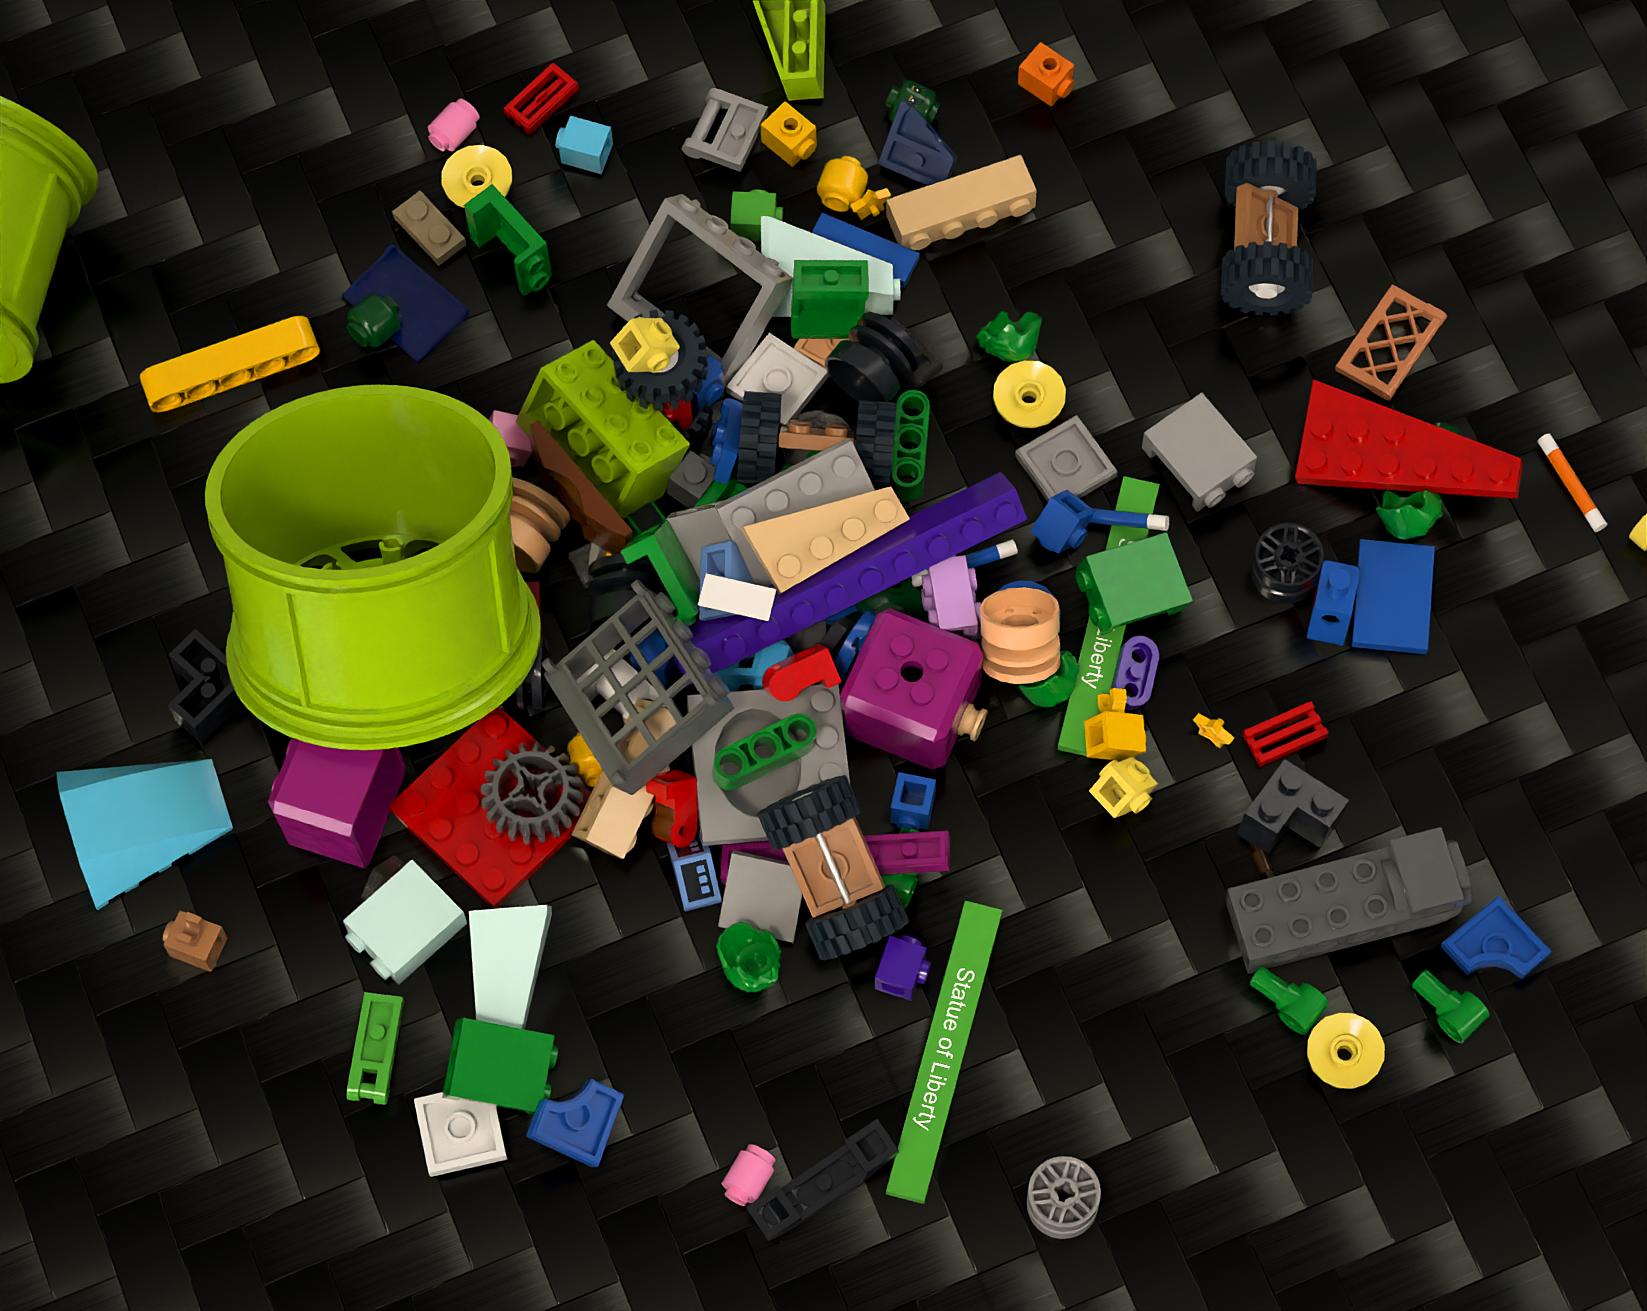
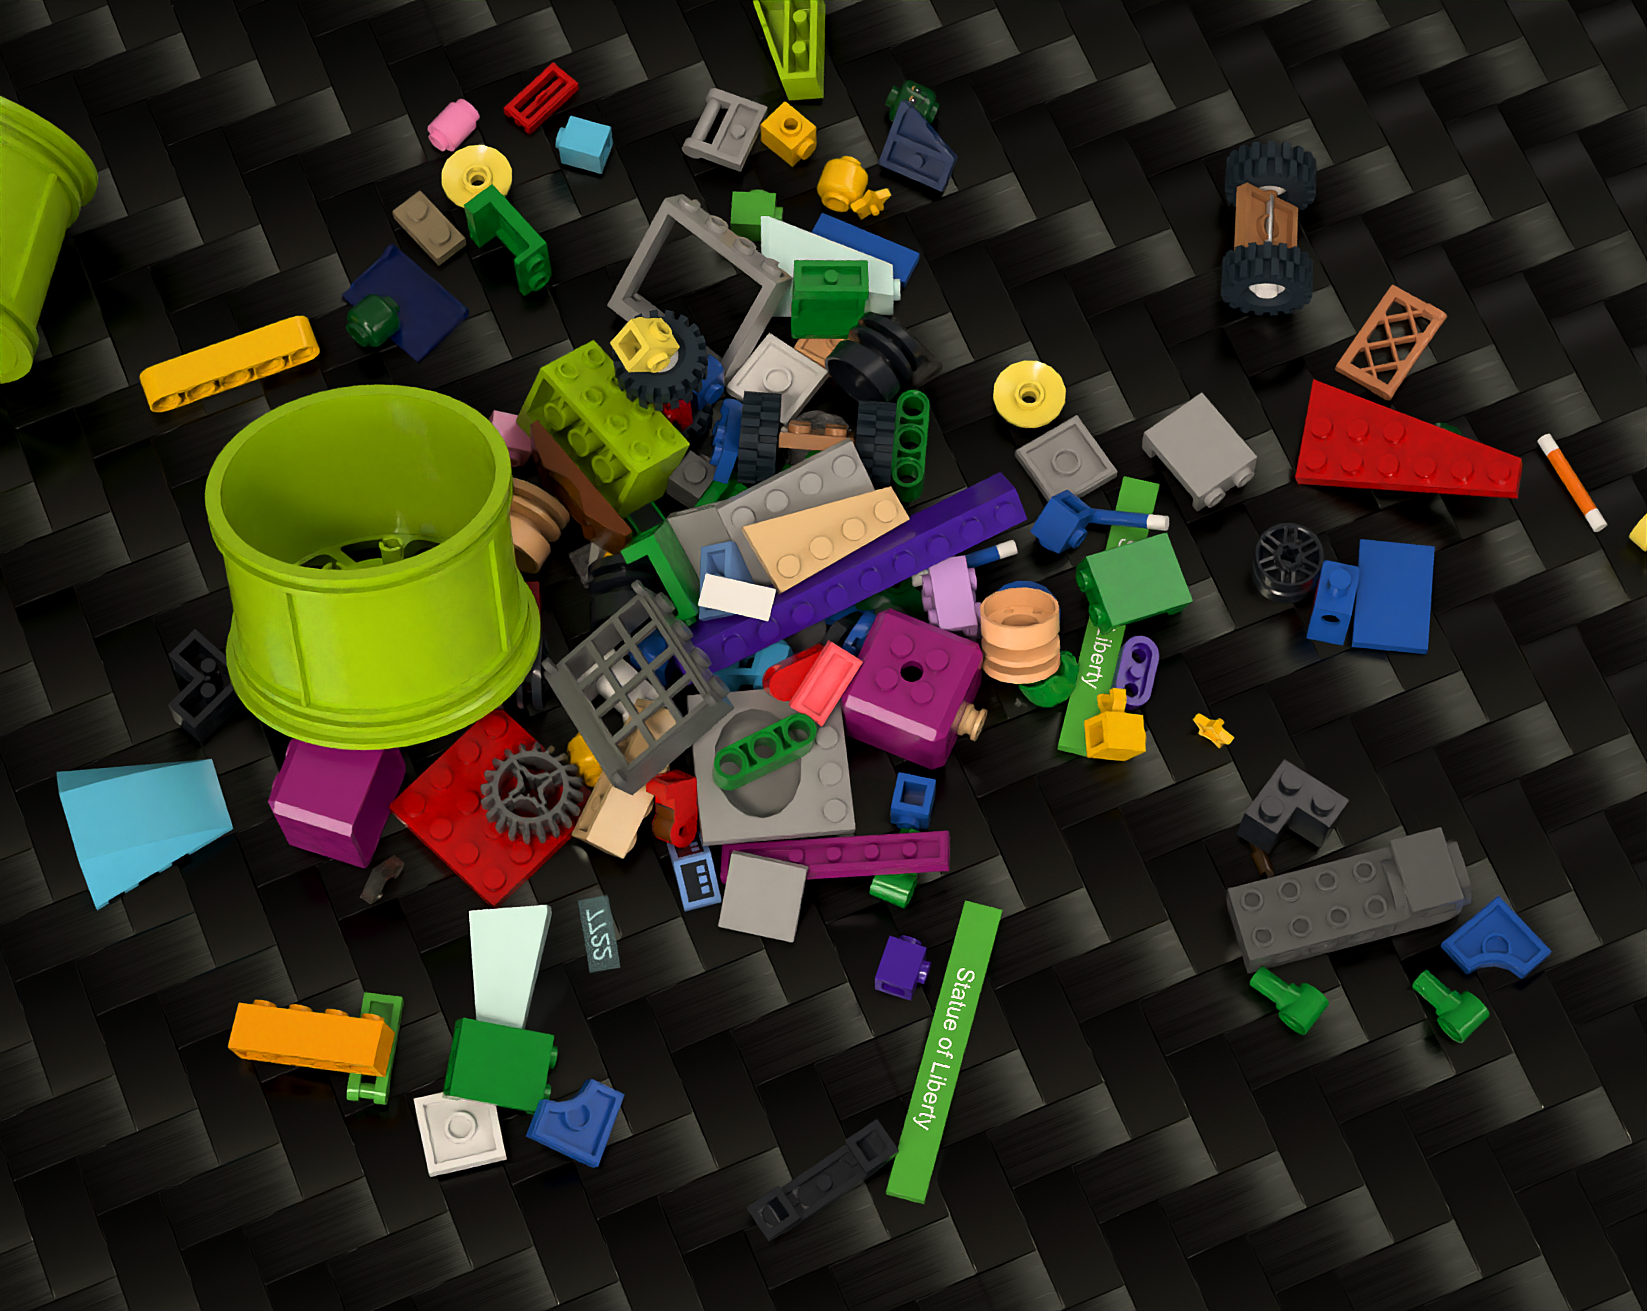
(194, 940): medium nougat brick -> none
(312, 1038): none -> light orange brick
(404, 923): light aqua brick -> none
(599, 933): none -> clear light blue sticker
(748, 1175): bright pink brick -> none
(749, 957): green hair -> none
(825, 683): none -> coral tile
(833, 867): plate -> none
(961, 203): tan brick -> none
(1011, 339): green hair -> none
(1046, 74): orange brick -> none
(1049, 1183): light grey wheel -> none
(1124, 787): light yellow brick -> none
(1312, 721): red tile -> none
(1349, 1033): light yellow dish -> none
(1410, 515): green hair -> none

